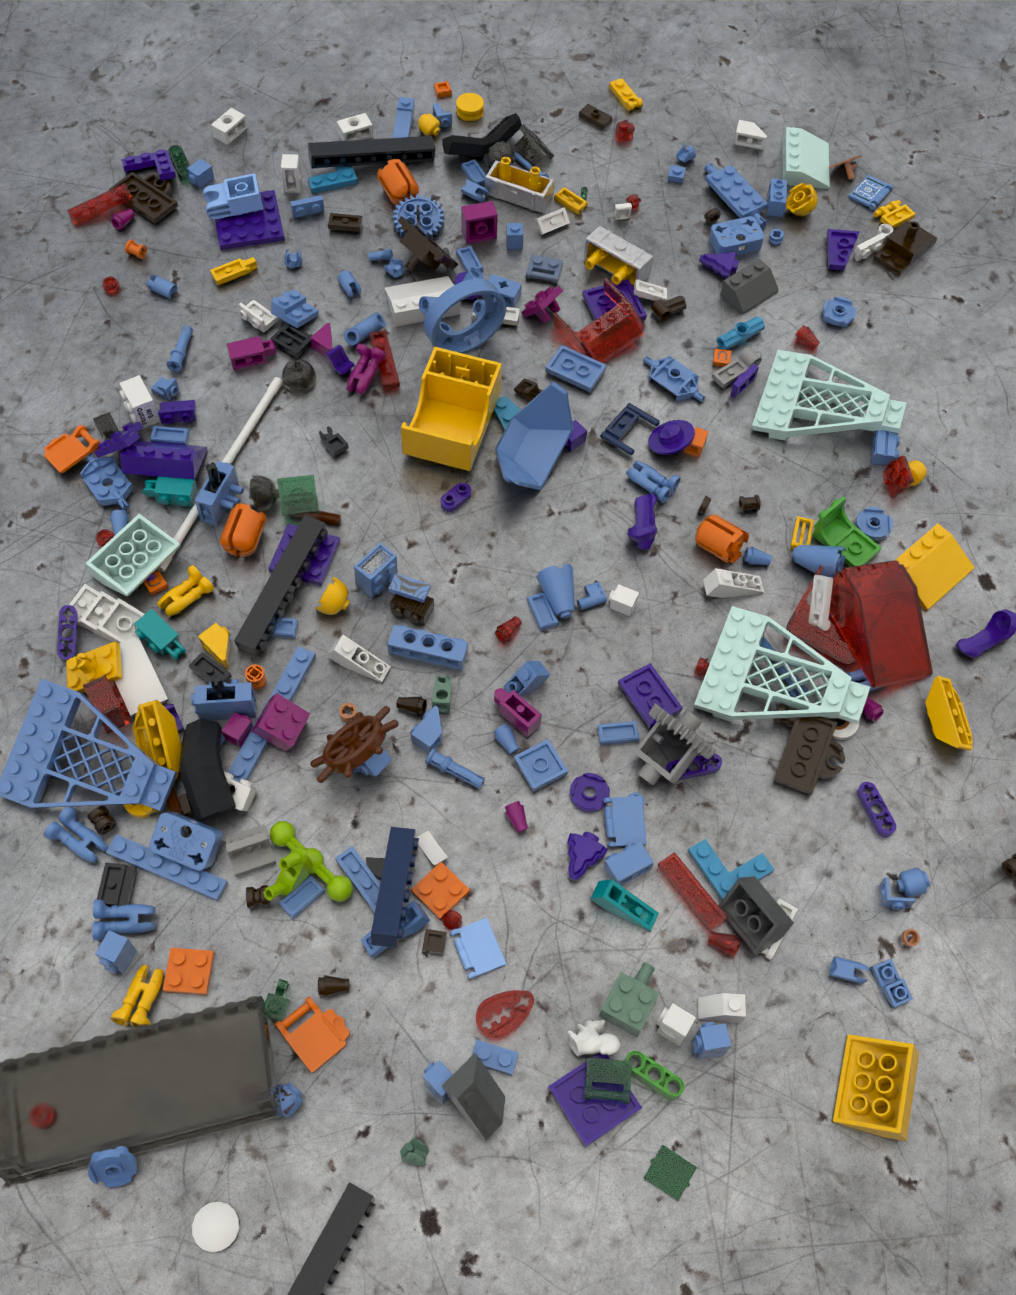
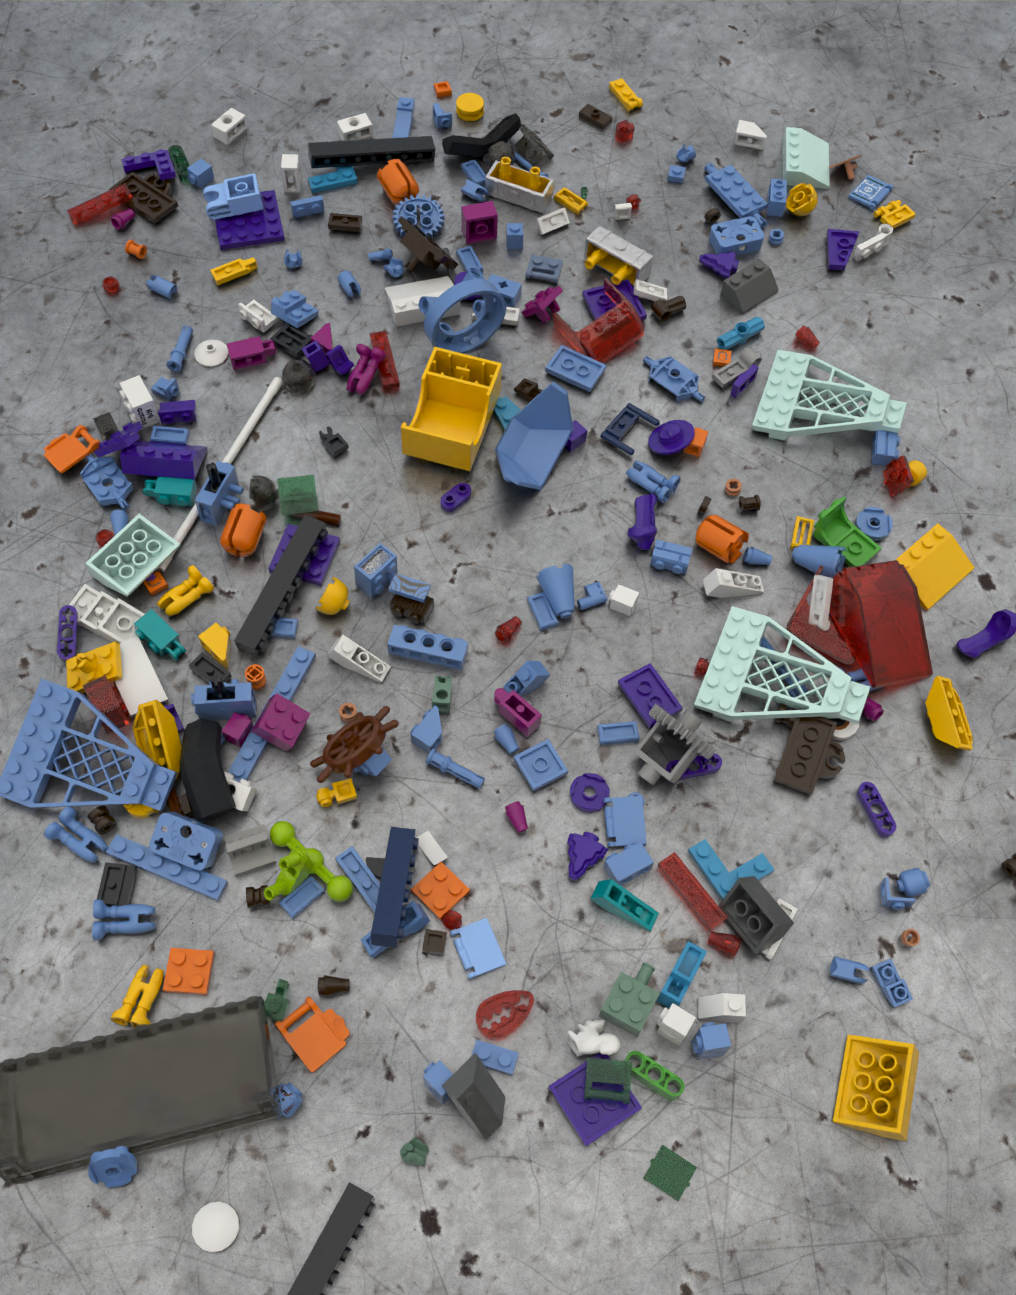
(36, 1111): clear red plate -> none
(115, 953): medium blue brick -> none
(211, 353): none -> white dish
(316, 356): none -> dark purple brick
(342, 791): none -> yellow plate
(361, 330): medium blue cylinder -> none
(414, 705): dark brown cone -> none
(429, 125): yellow head -> none
(671, 557): none -> medium blue brick
(682, 975): none -> dark azure slope
(733, 492): none -> nougat bush
(835, 318): medium blue plate -> none
(904, 247): dark brown brick -> none

